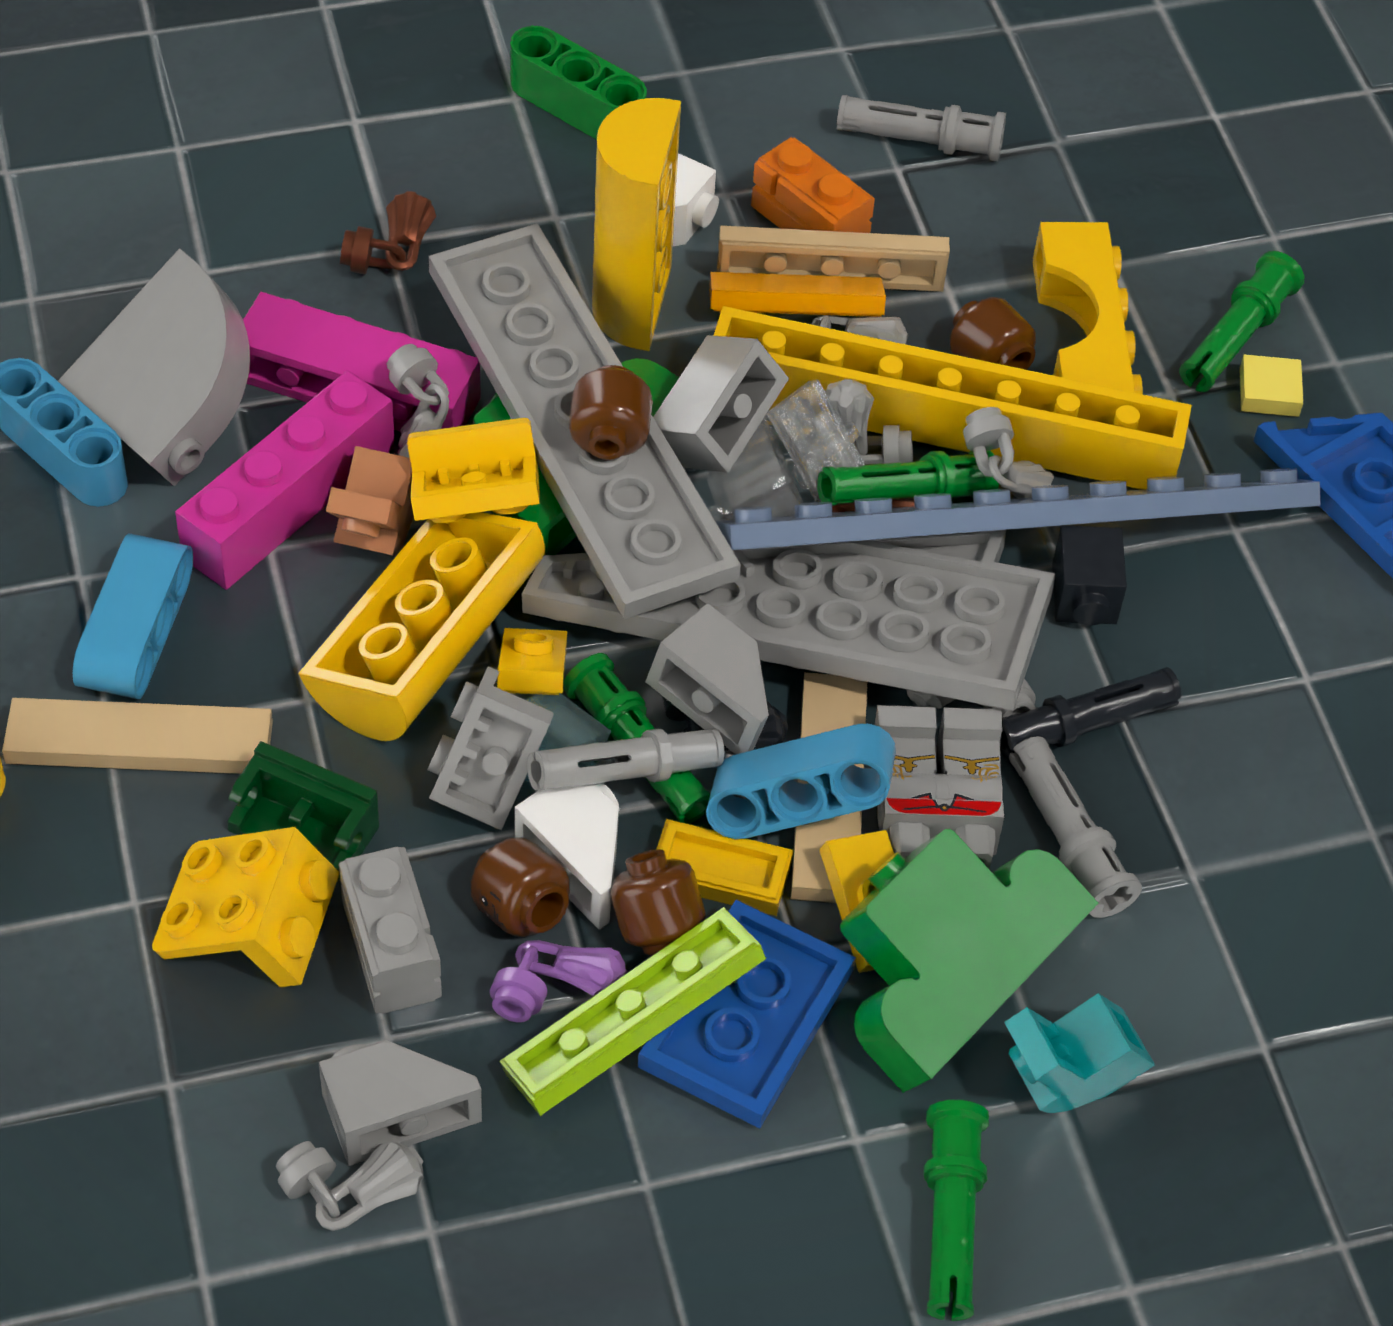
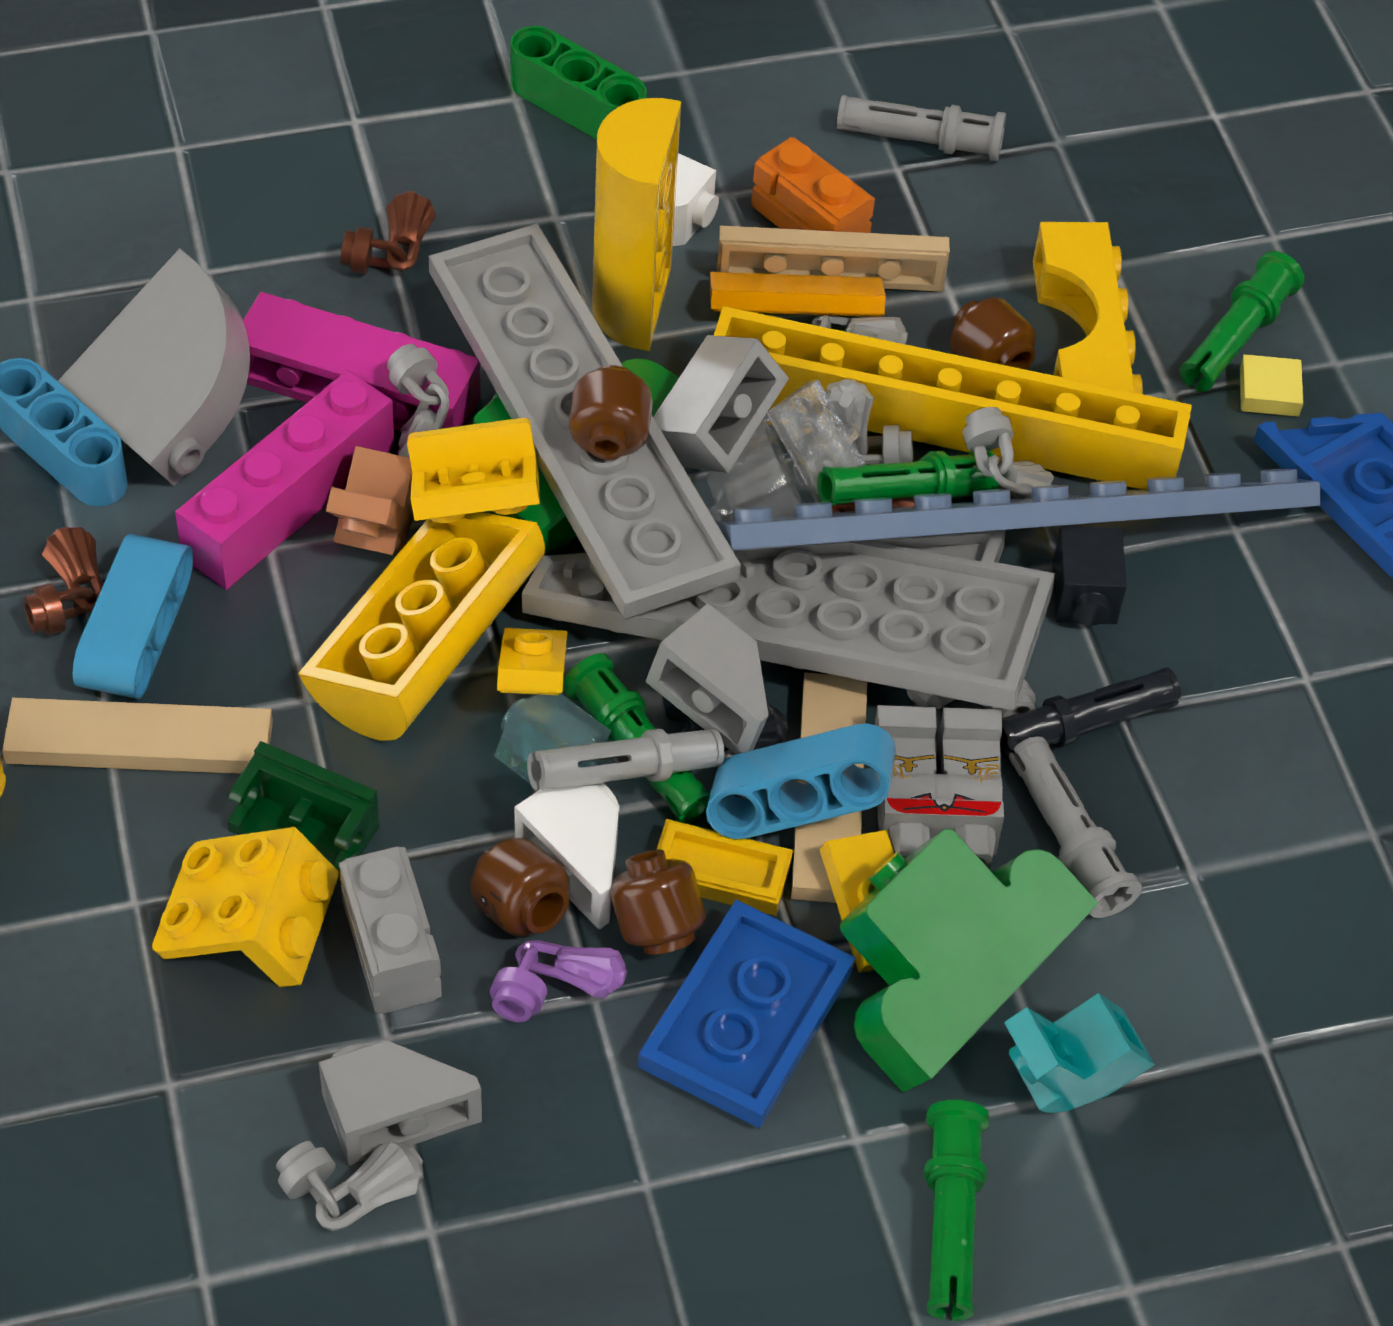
(75, 559): none -> copper piece
(490, 754): light grey bracket -> none
(632, 1010): lime tile -> none

